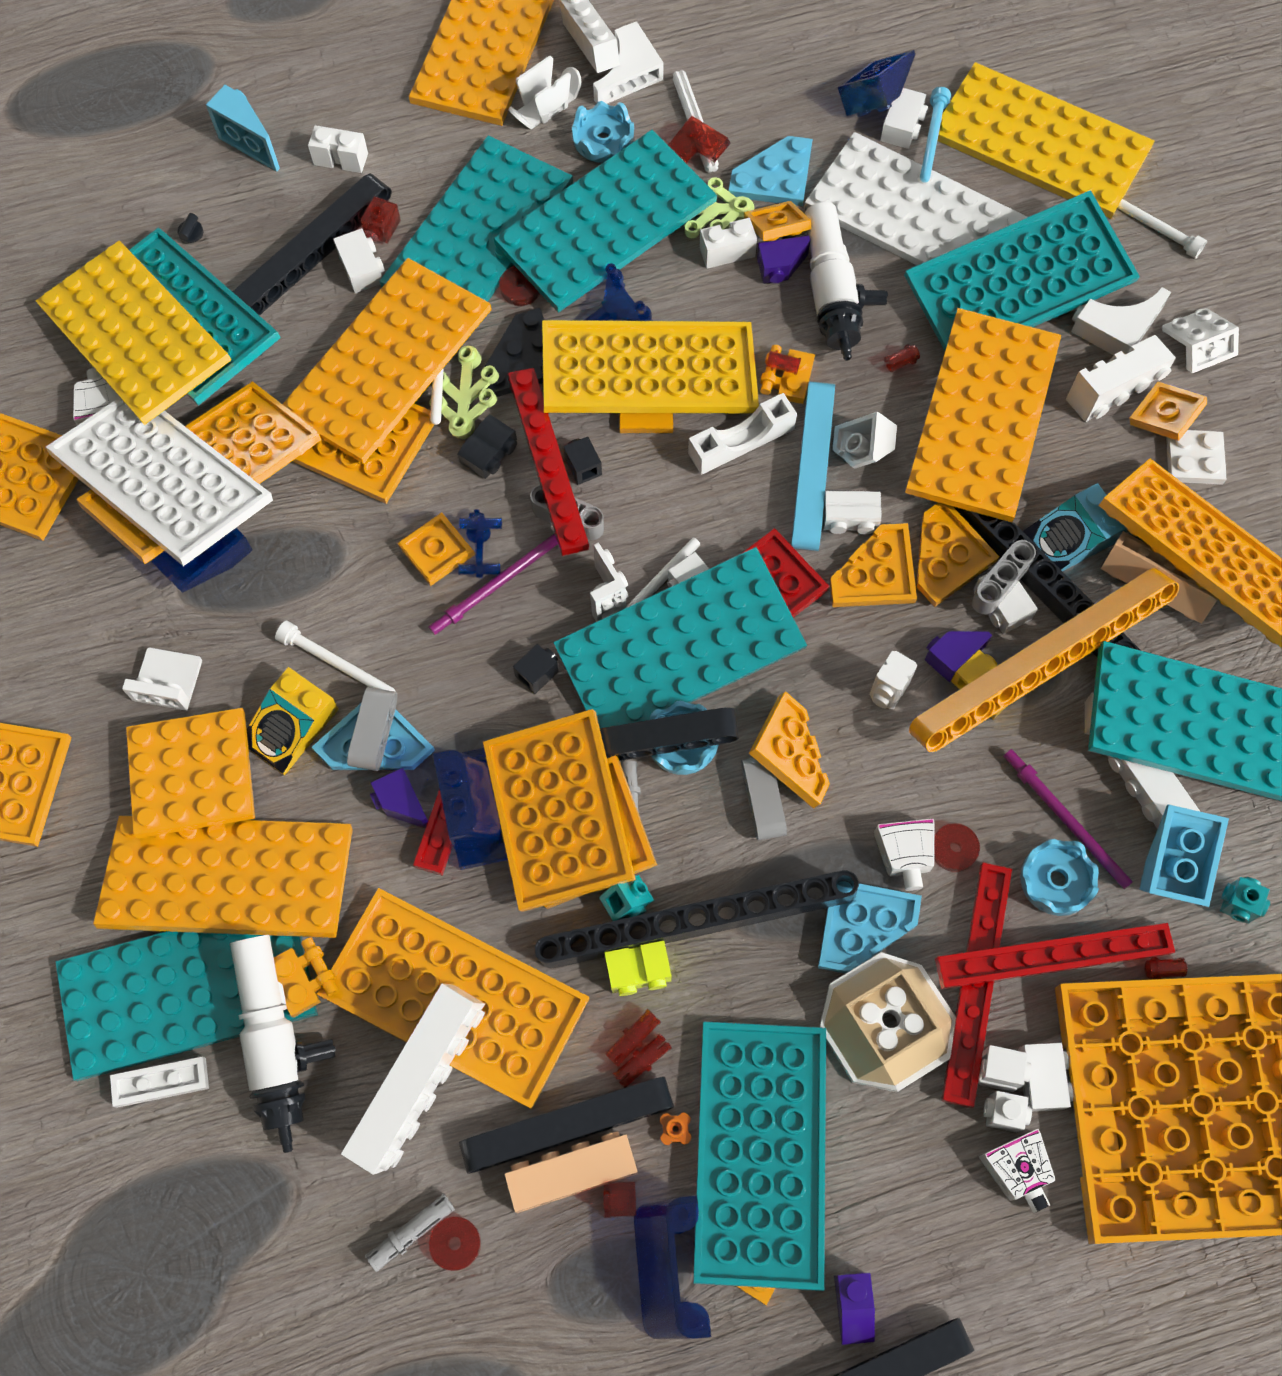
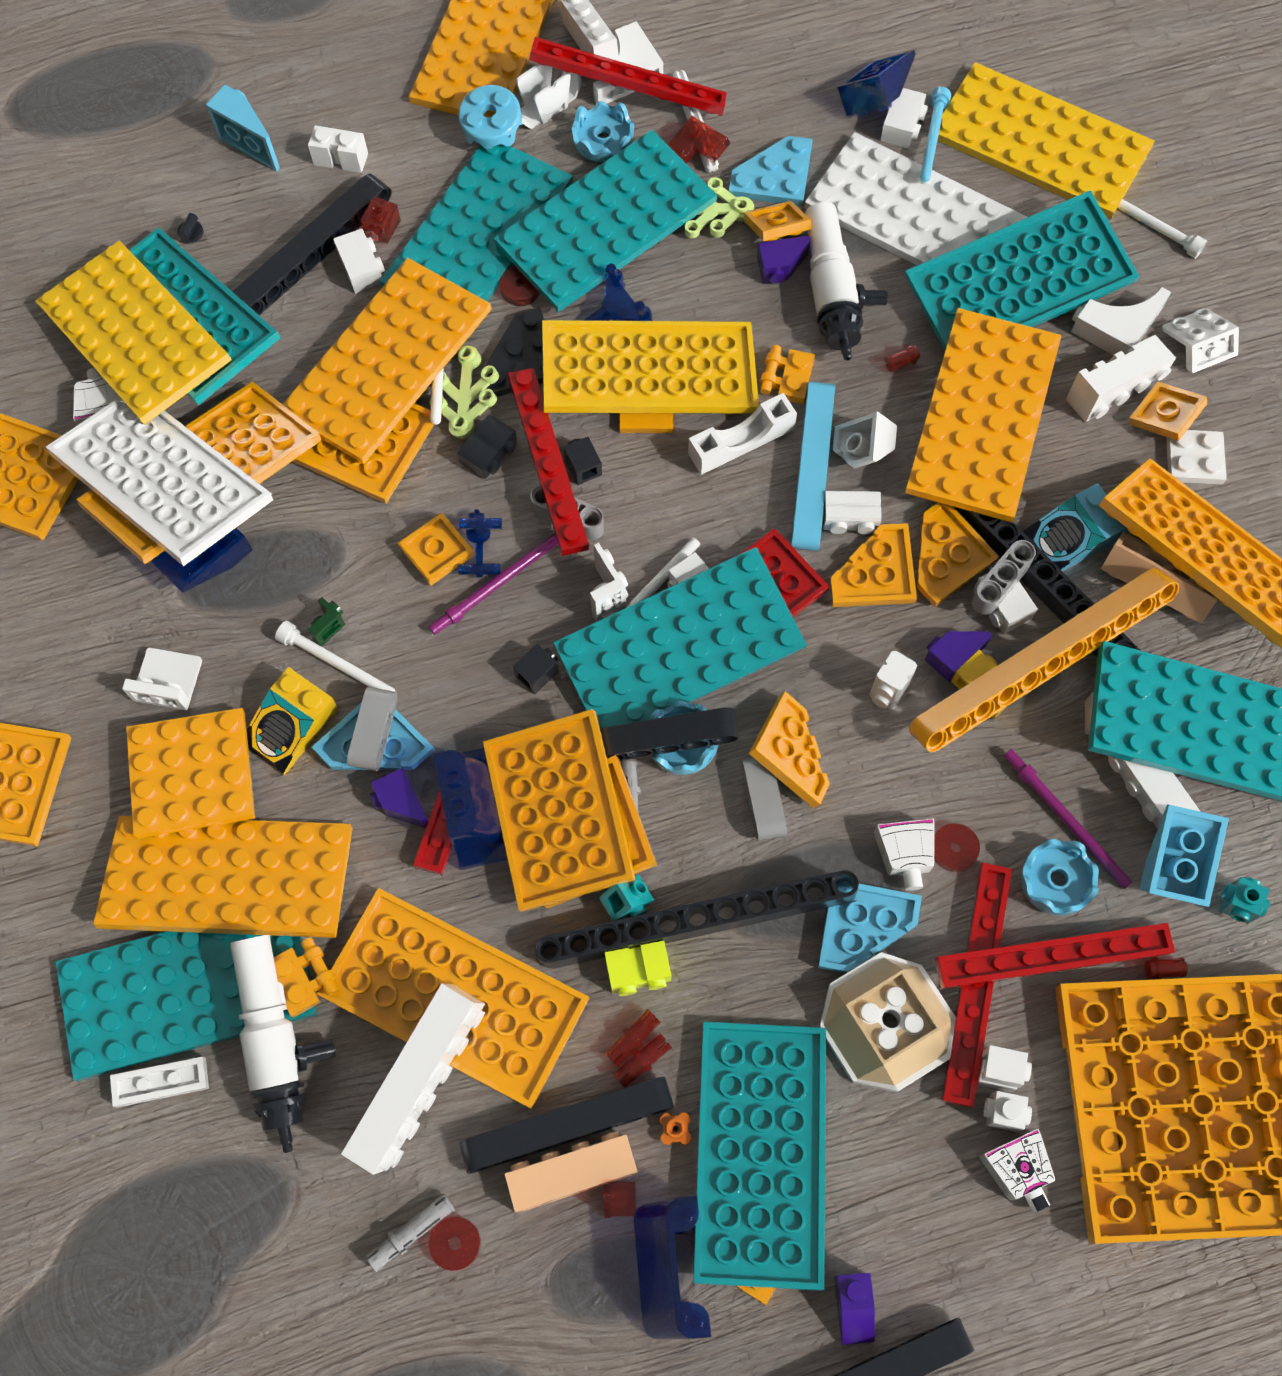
(326, 625): none -> dark green bracket
(493, 130): none -> medium azure plate
(628, 76): none -> red plate
(728, 245): white brick -> none
(783, 362): clear red pin -> none
(1048, 1078): white brick -> none

